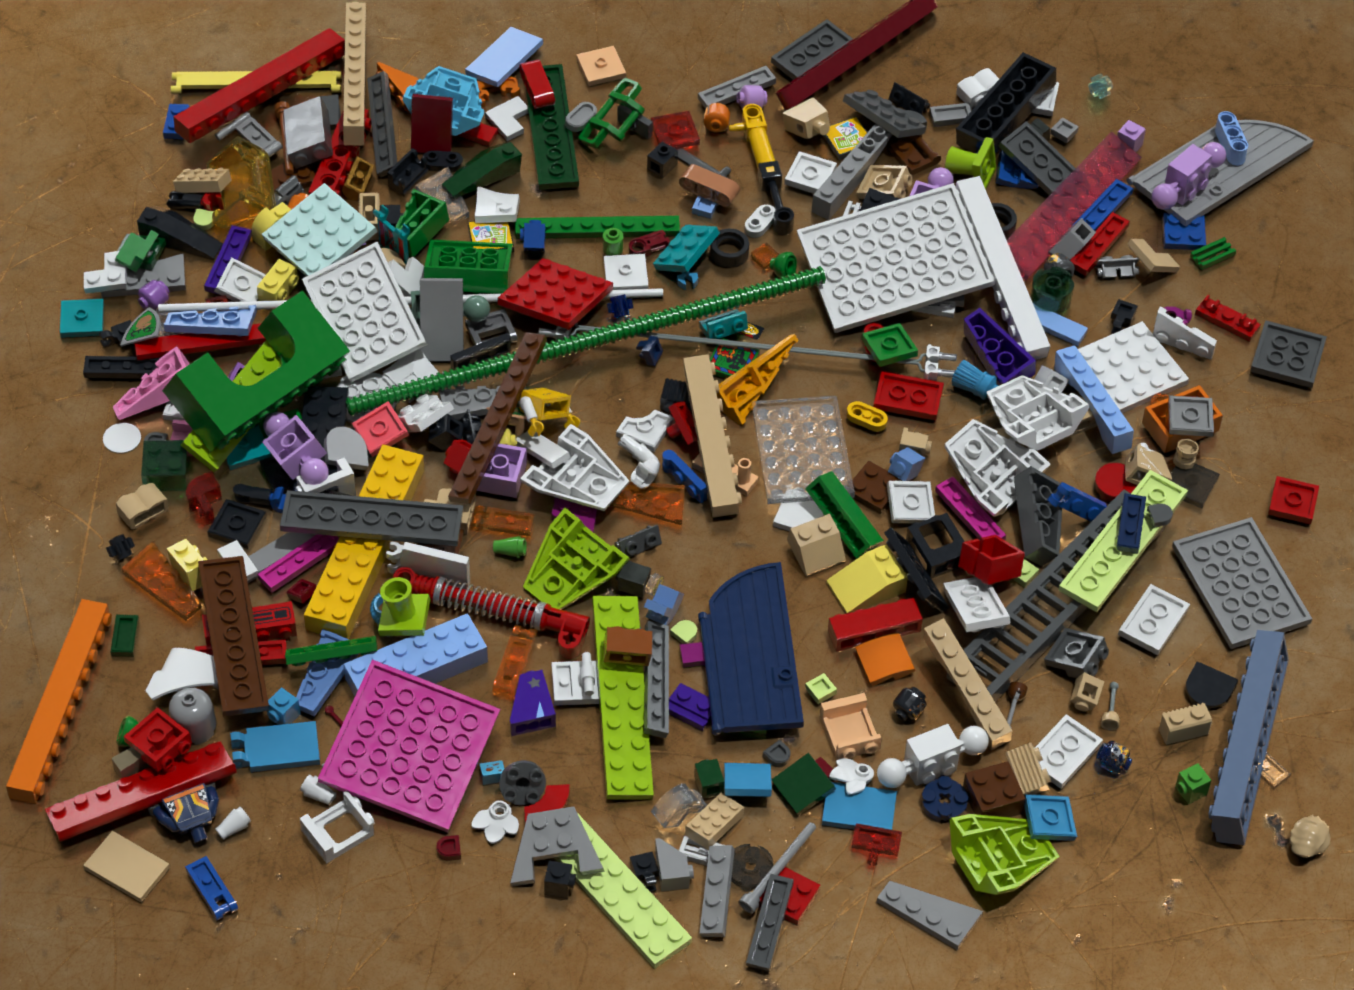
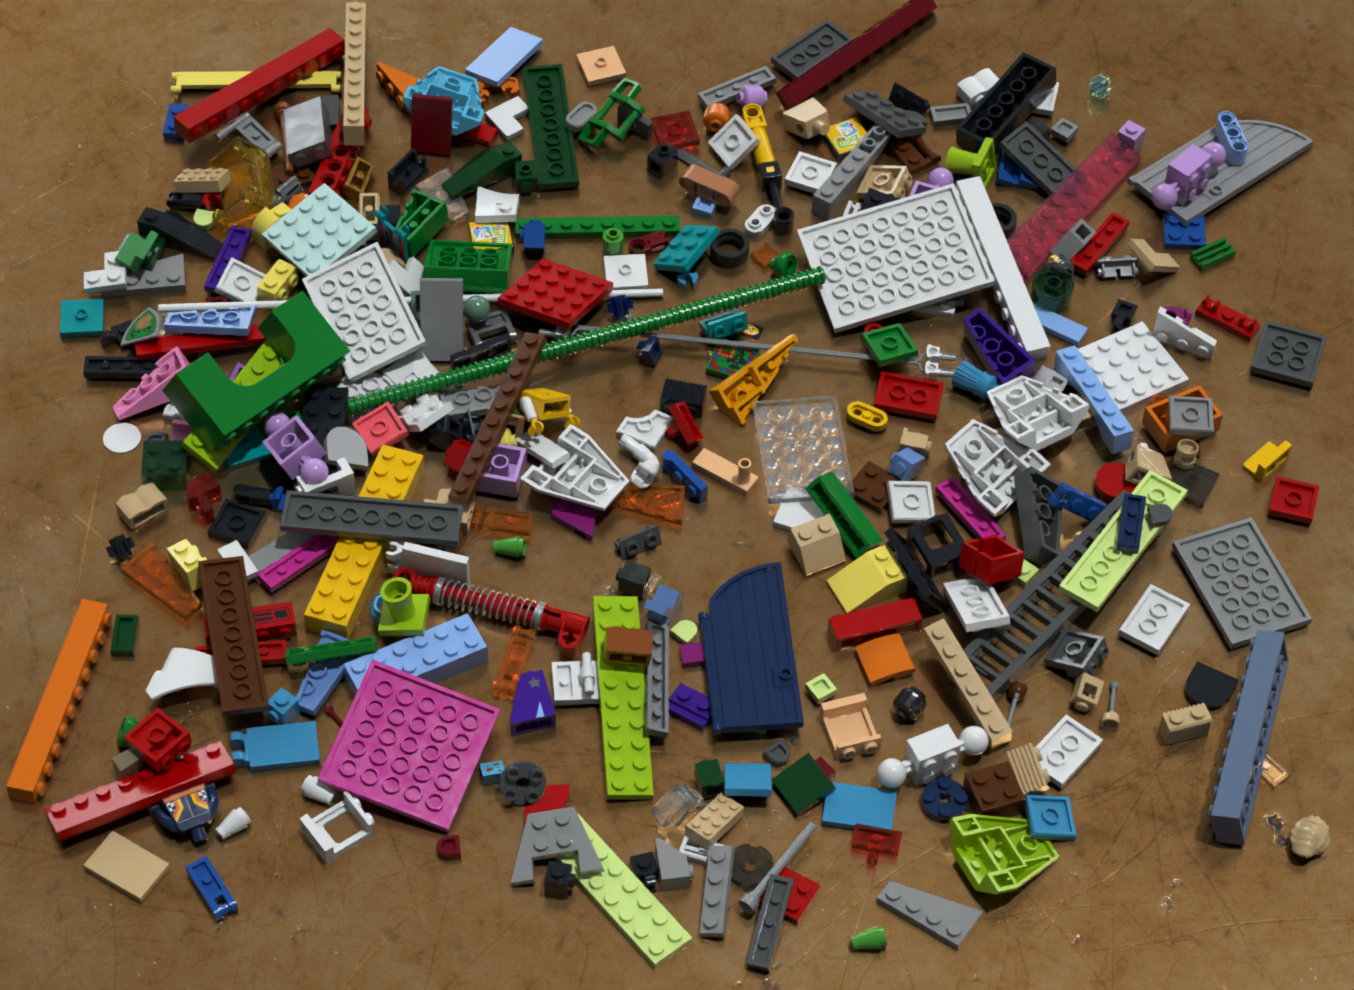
(153, 294): medium lavender head -> none
(195, 713): light grey cylinder -> none
(301, 590): dark red tile -> none
(382, 123): dark grey plate -> none
(441, 159): black plate -> none
(494, 824): white plate -> none
(525, 176): none -> dark green brick
(537, 84): red beam -> none
(571, 562): lime wedge -> none
(711, 436): tan brick -> none
(734, 141): none -> white plate
(853, 774): white plate -> none
(870, 939): none -> bright green cone
(1107, 203): blue plate -> none
(1114, 757): clear blue head -> none
(1193, 783): bright green brick -> none
(1267, 459): none -> yellow panel

